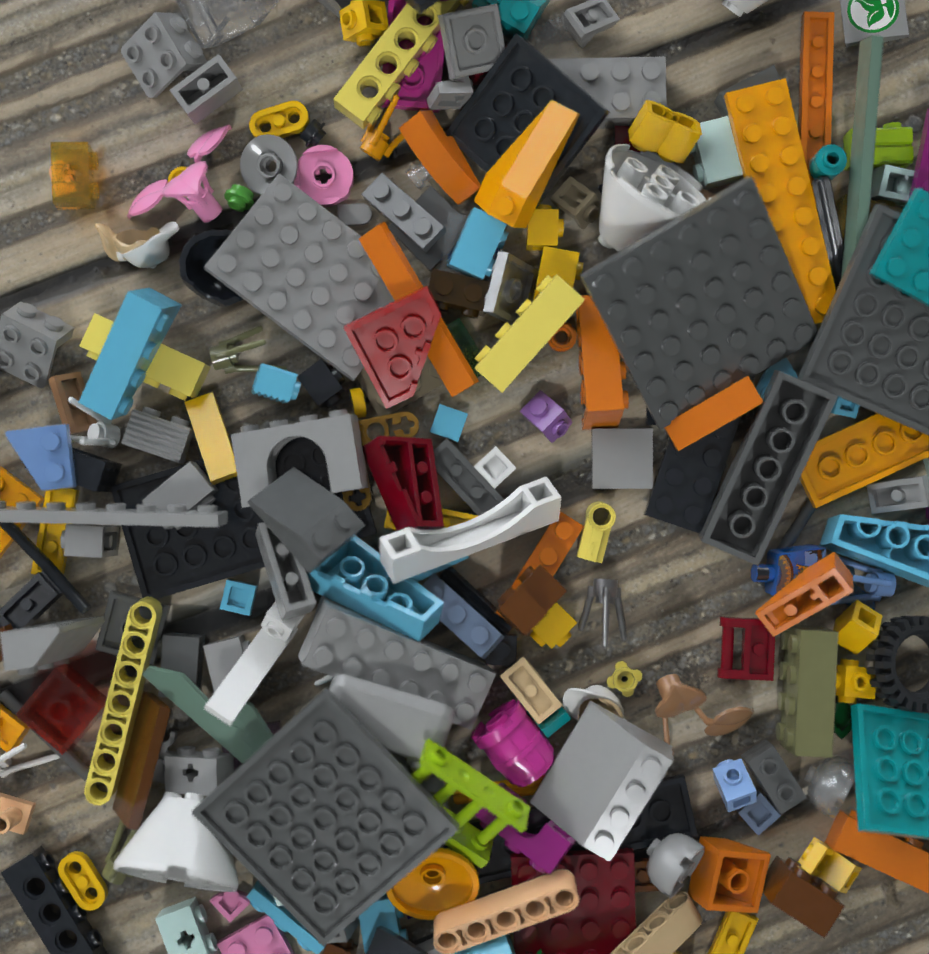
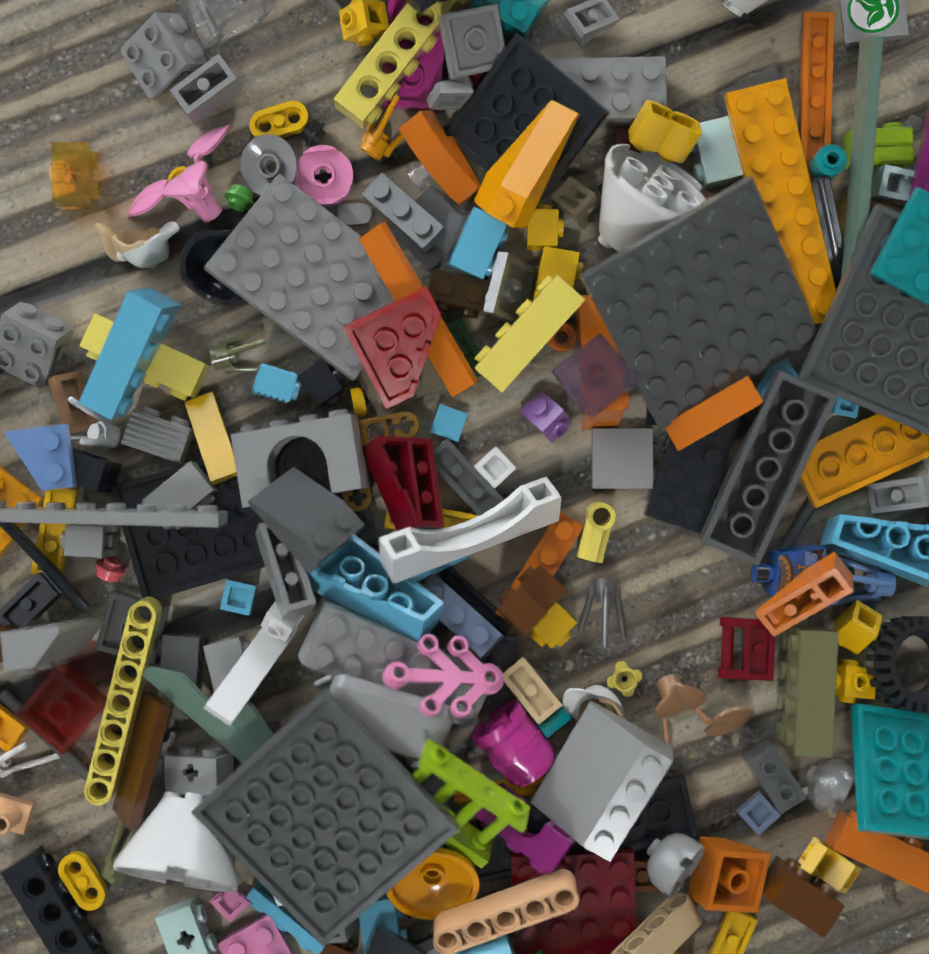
(110, 569): none -> coral plate
(449, 676): none -> bright pink plant
(595, 375): none -> plate
(734, 784): light blue brick -> none
(842, 719): dark green tile -> none

